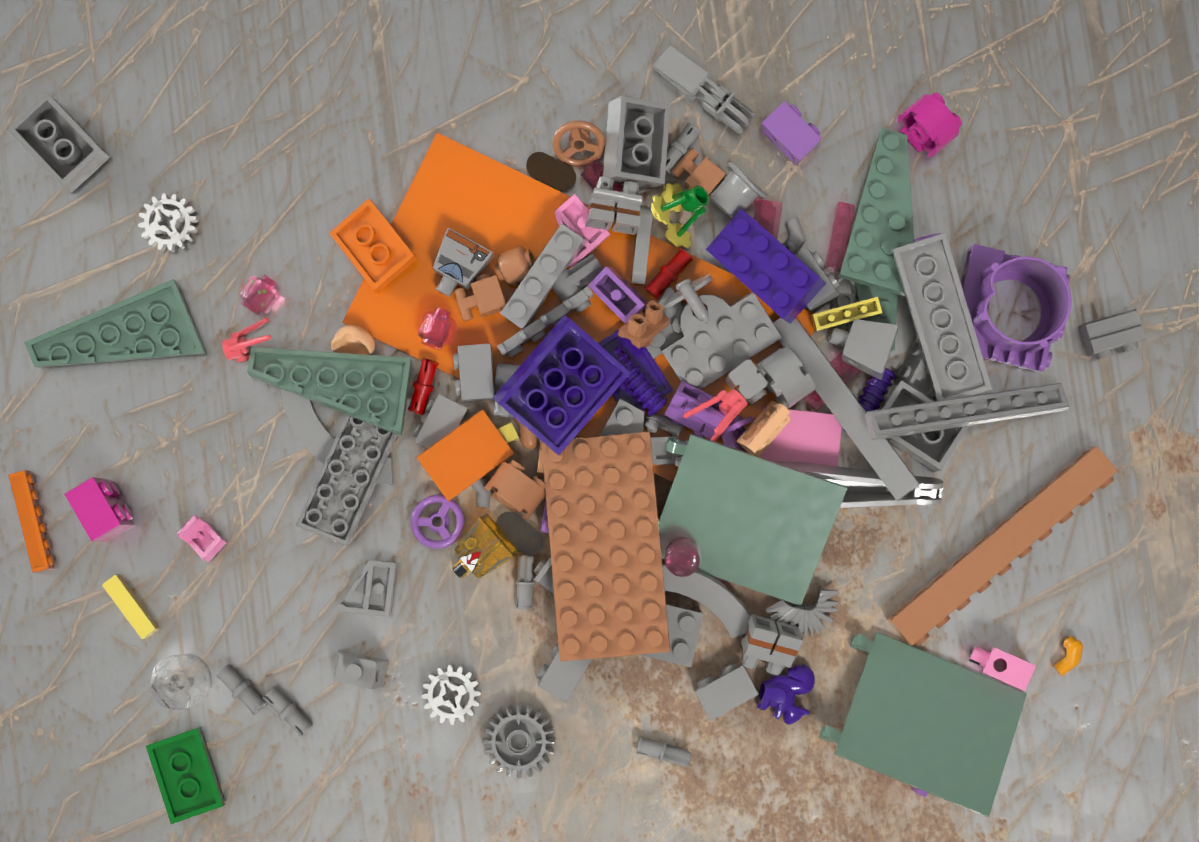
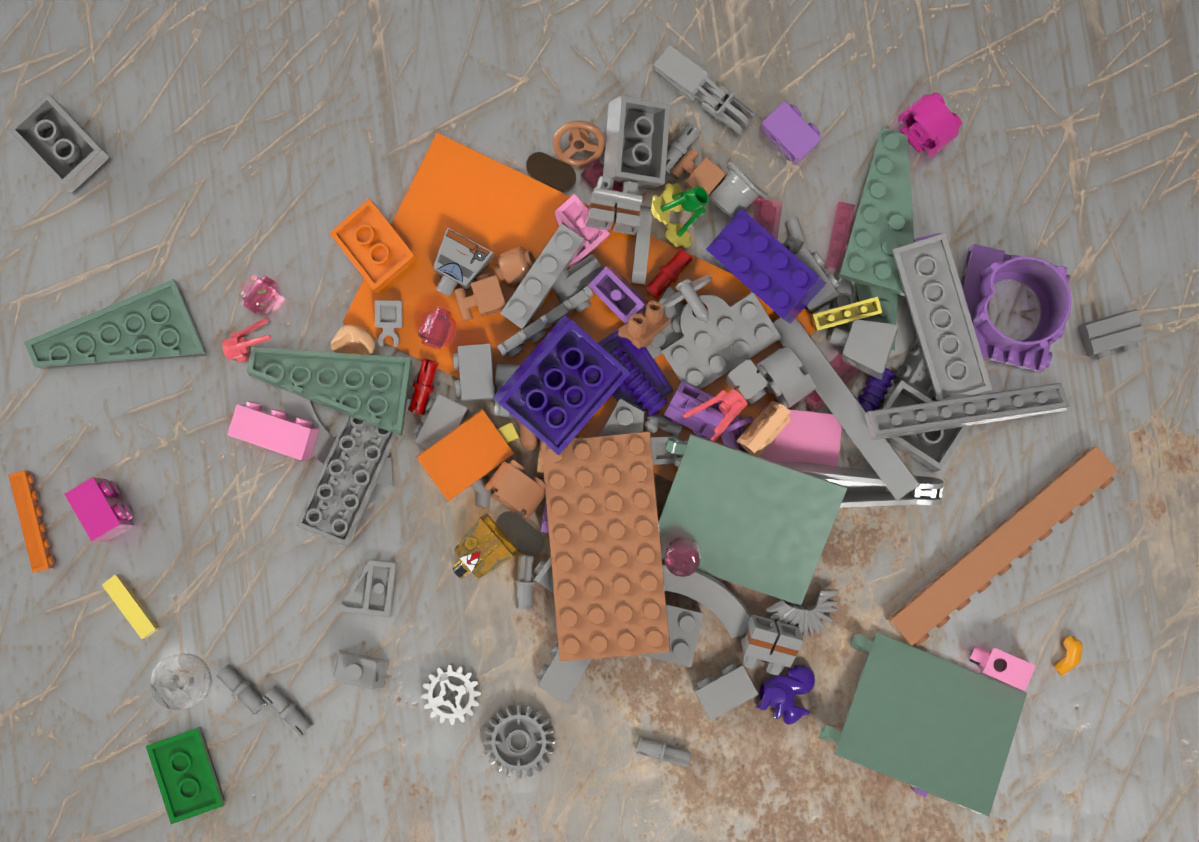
(177, 217): white gear -> none
(202, 538): bright pink bracket -> none
(273, 430): none -> bright pink brick
(389, 317): none -> light grey plate
(447, 538): medium lavender piece -> none

